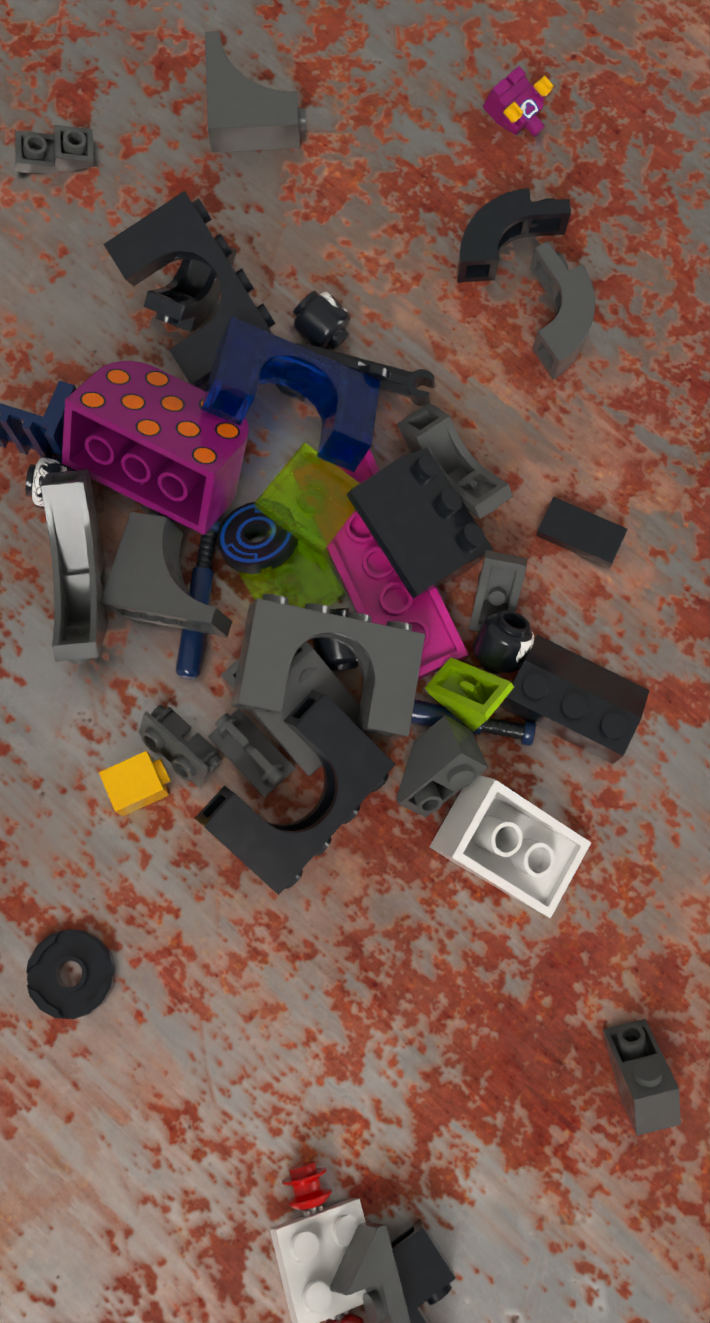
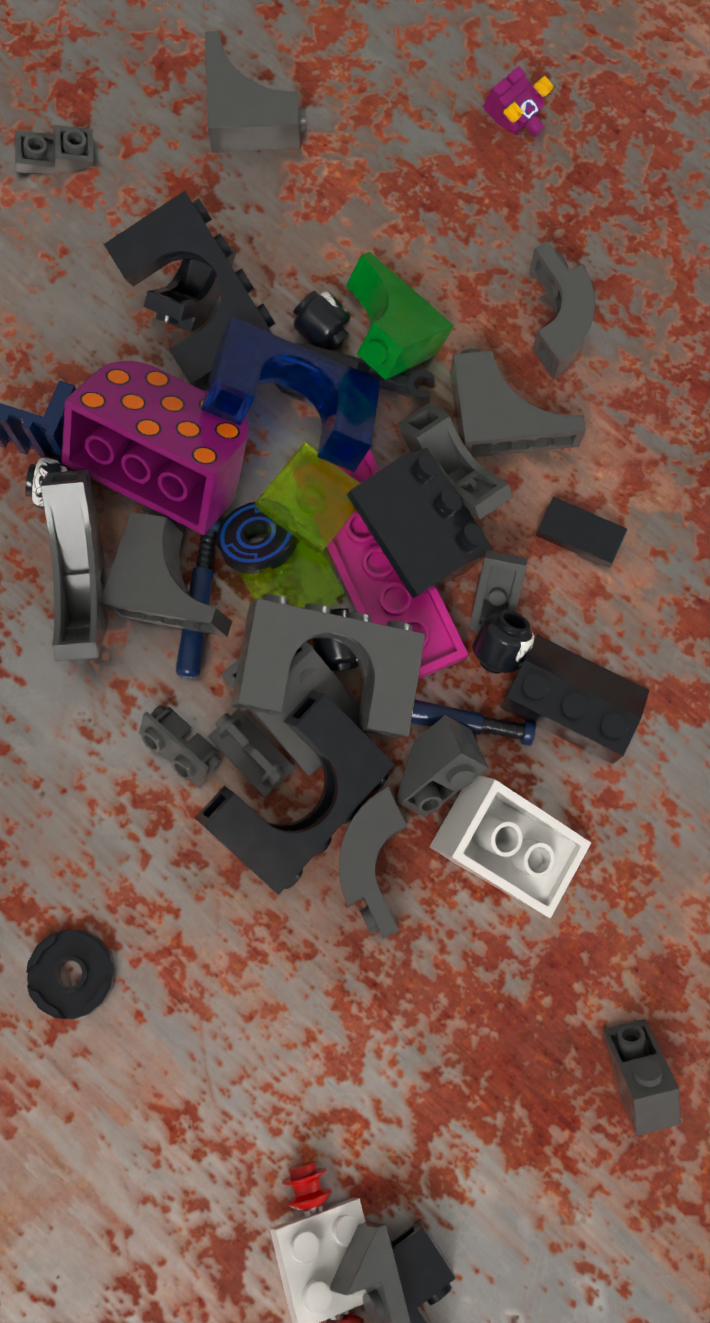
(135, 783): yellow brick -> none
(364, 838): none -> dark grey arch
(403, 324): none -> green arch
(468, 692): lime slope -> none
(497, 419): none -> dark grey arch
(503, 221): black arch -> none

